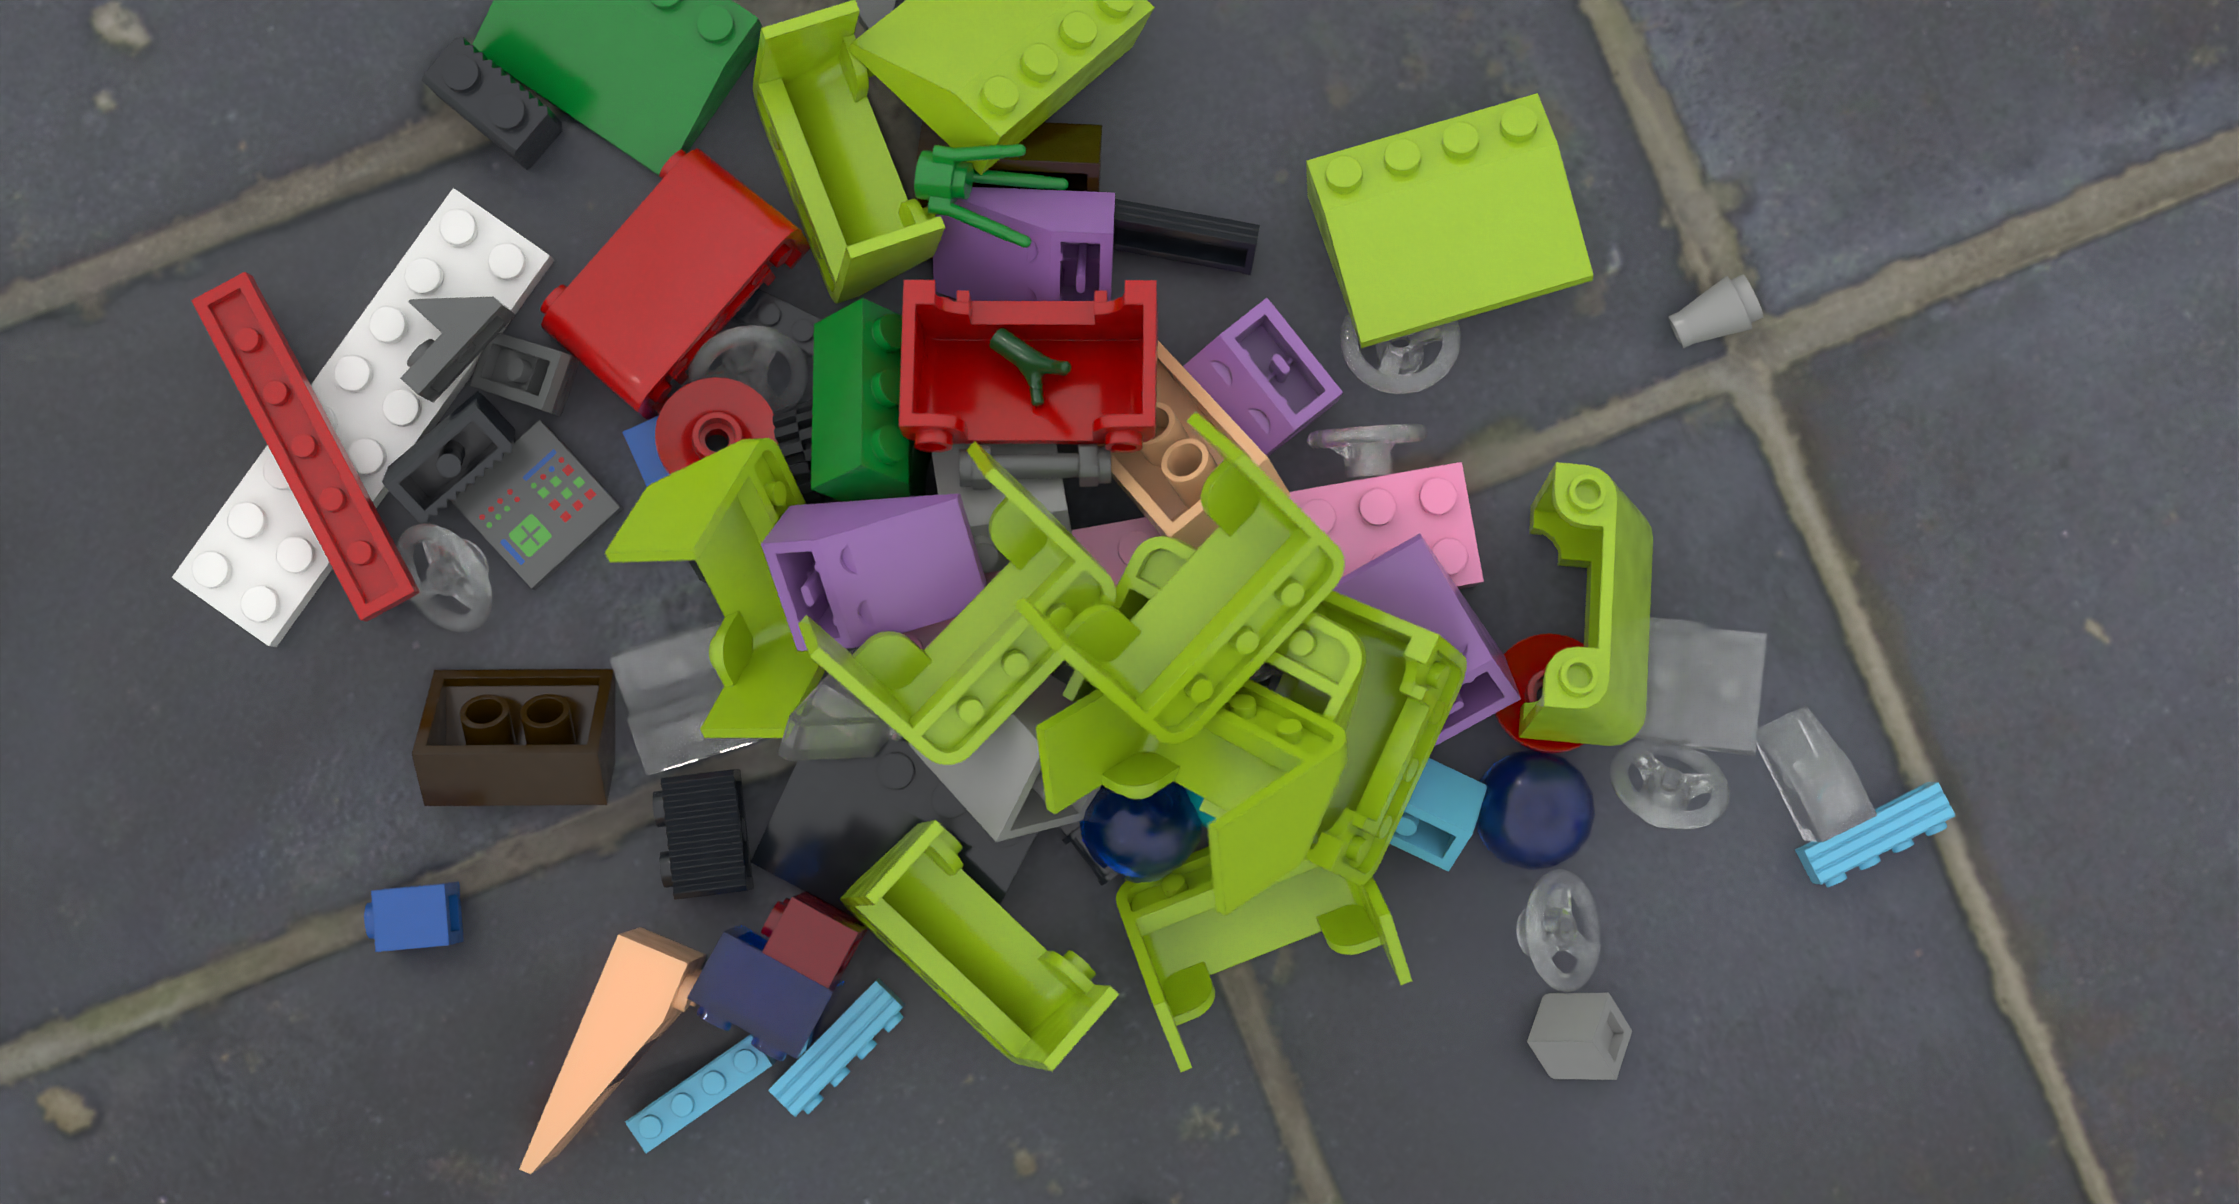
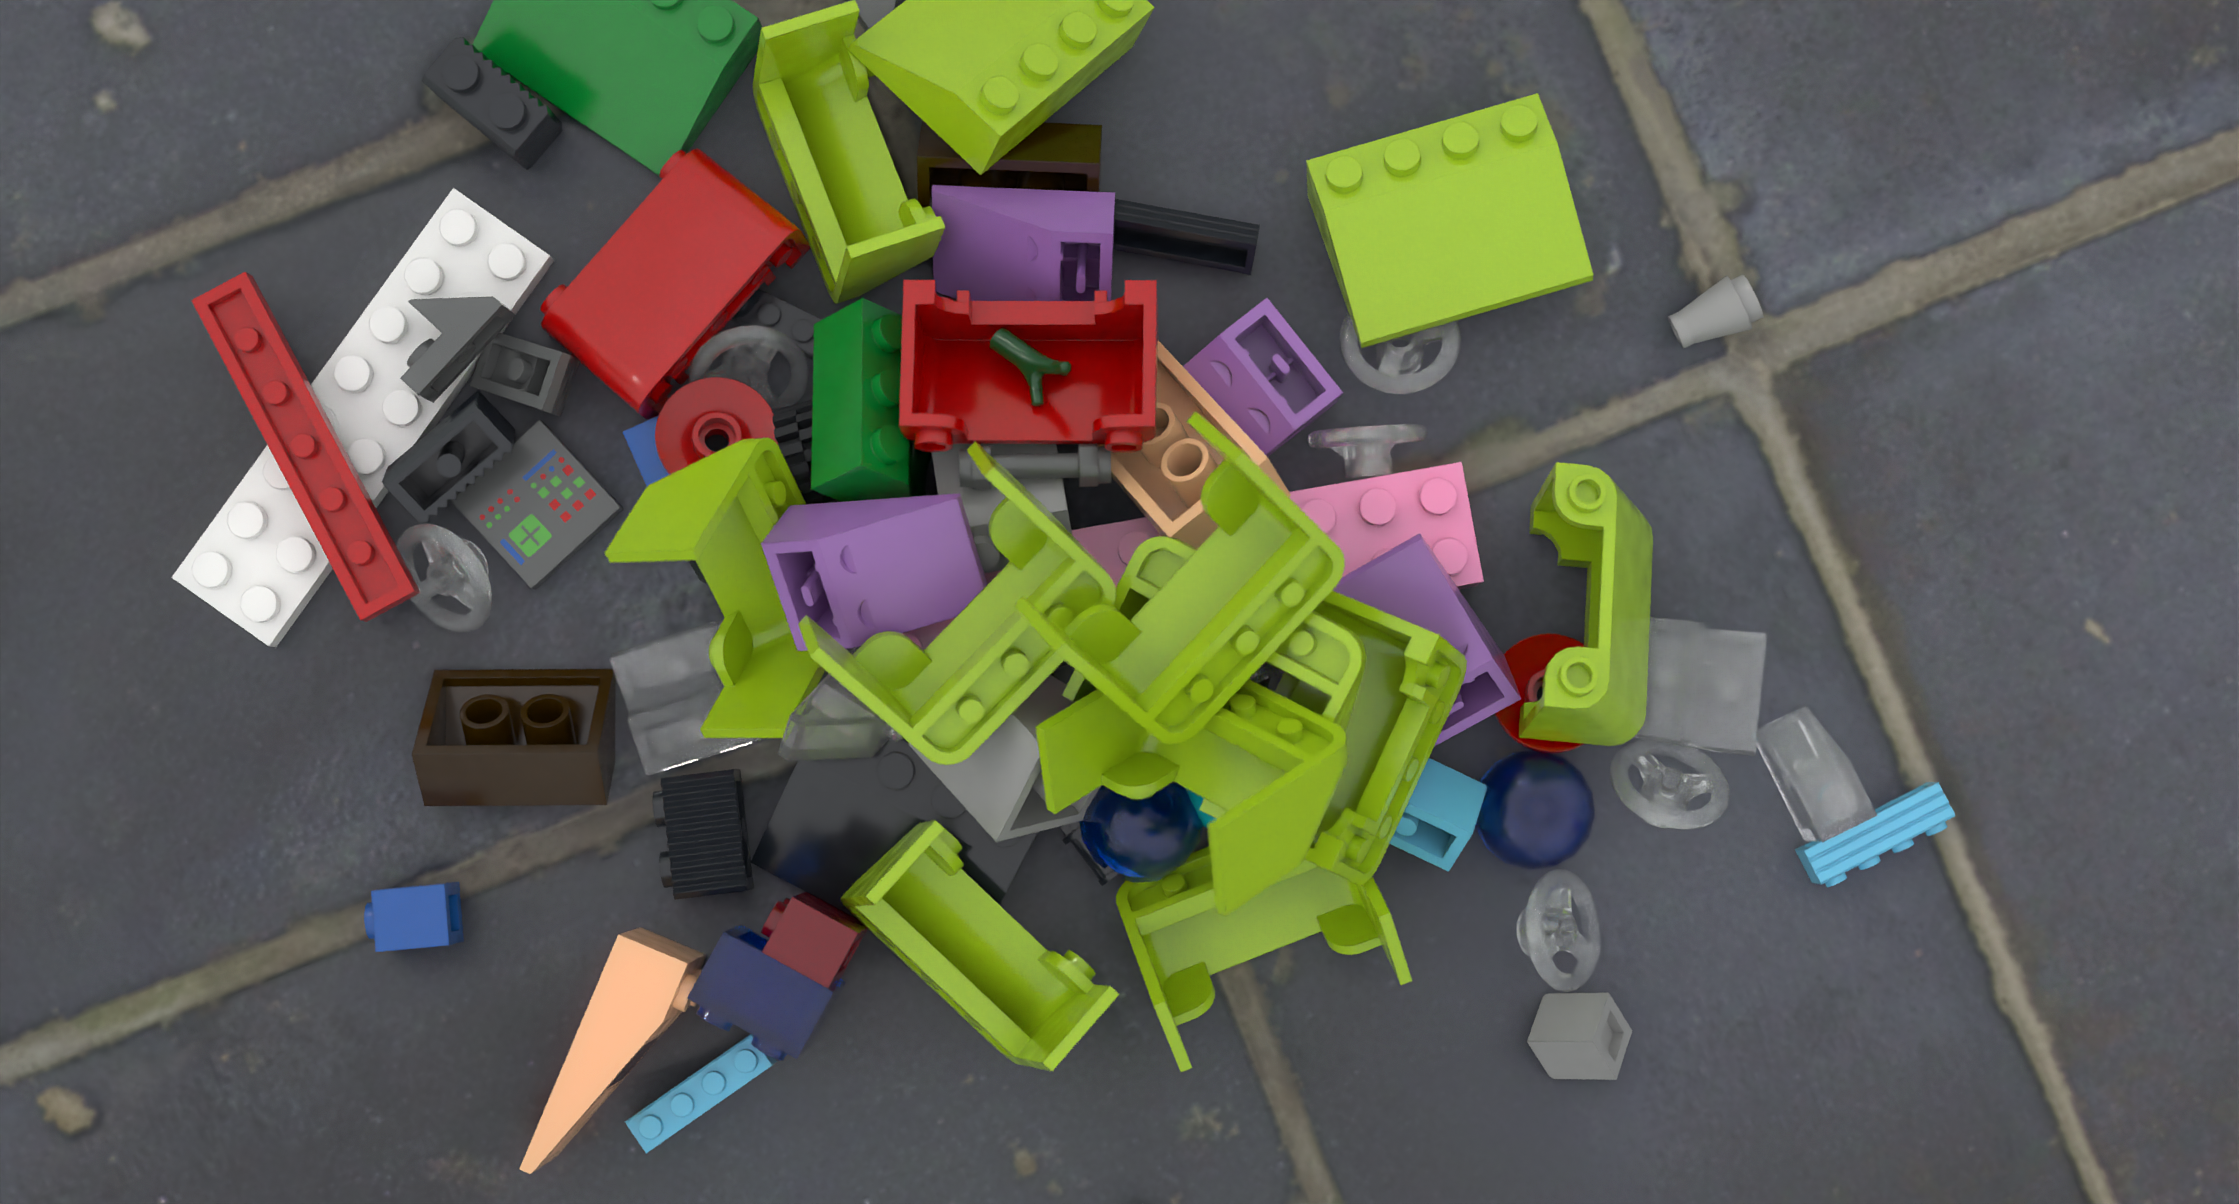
(837, 1047): medium azure piece -> none
(945, 178): green plant -> none

